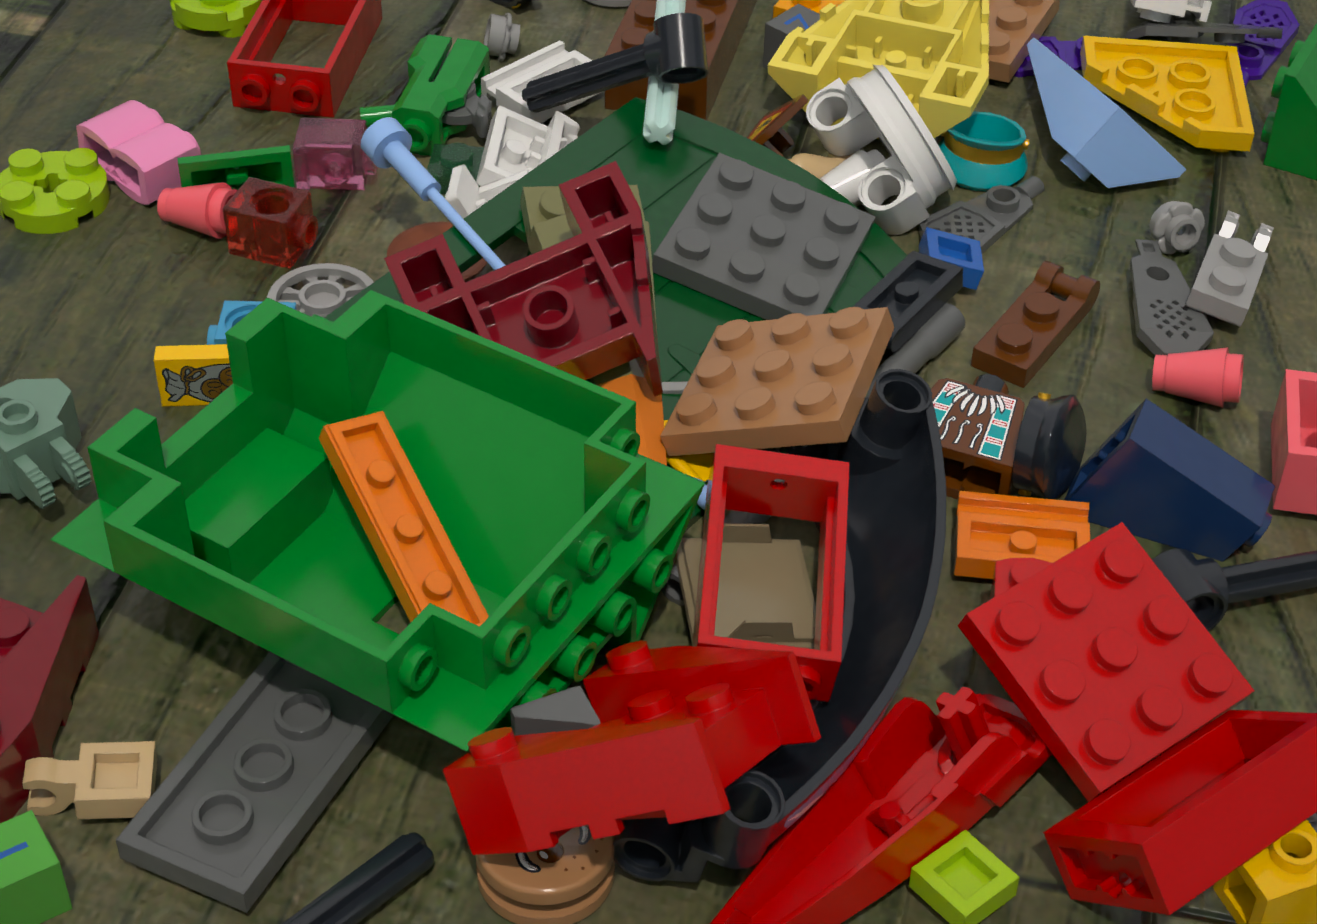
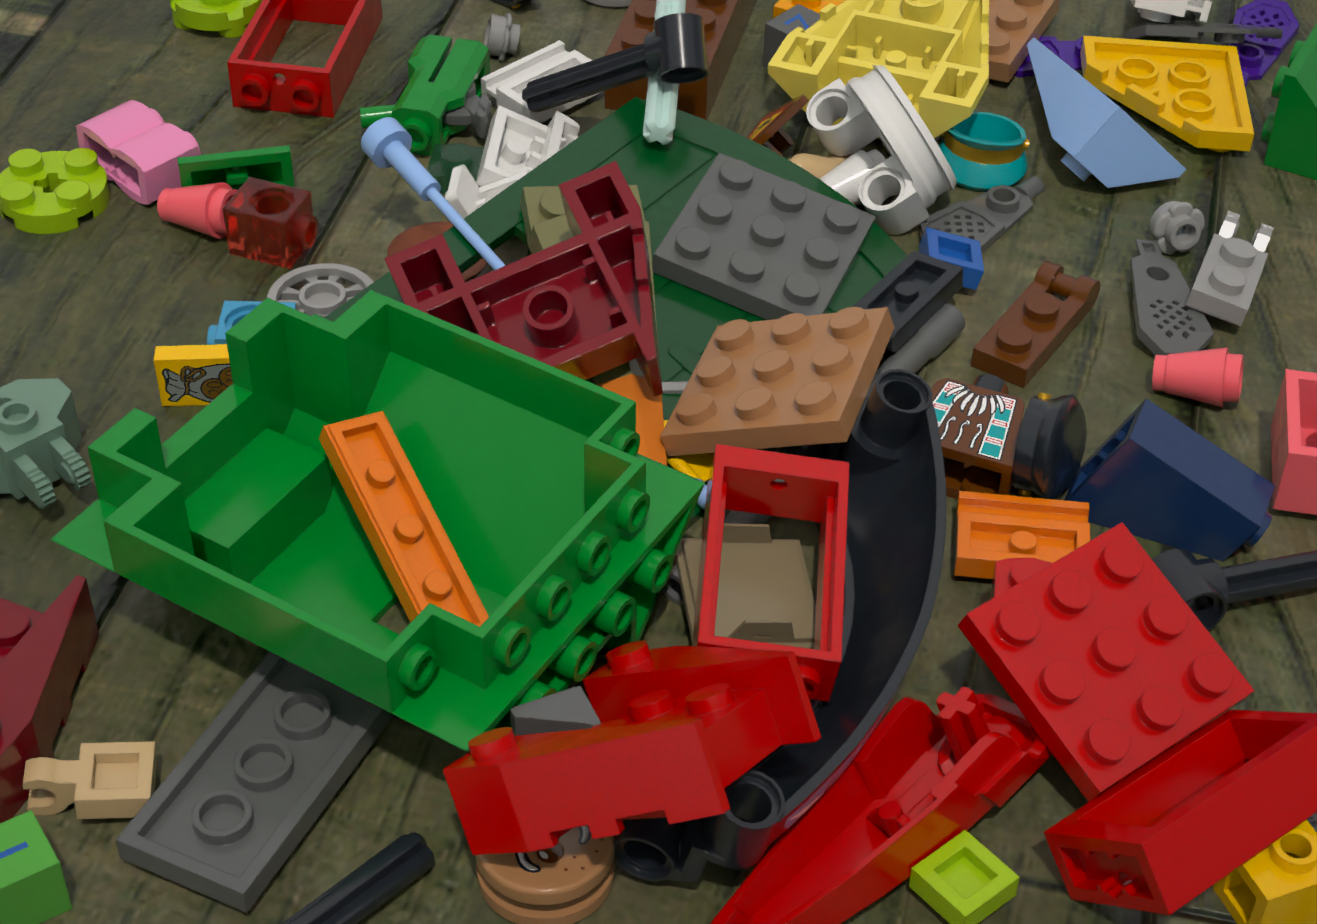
(330, 154): clear pink brick -> none

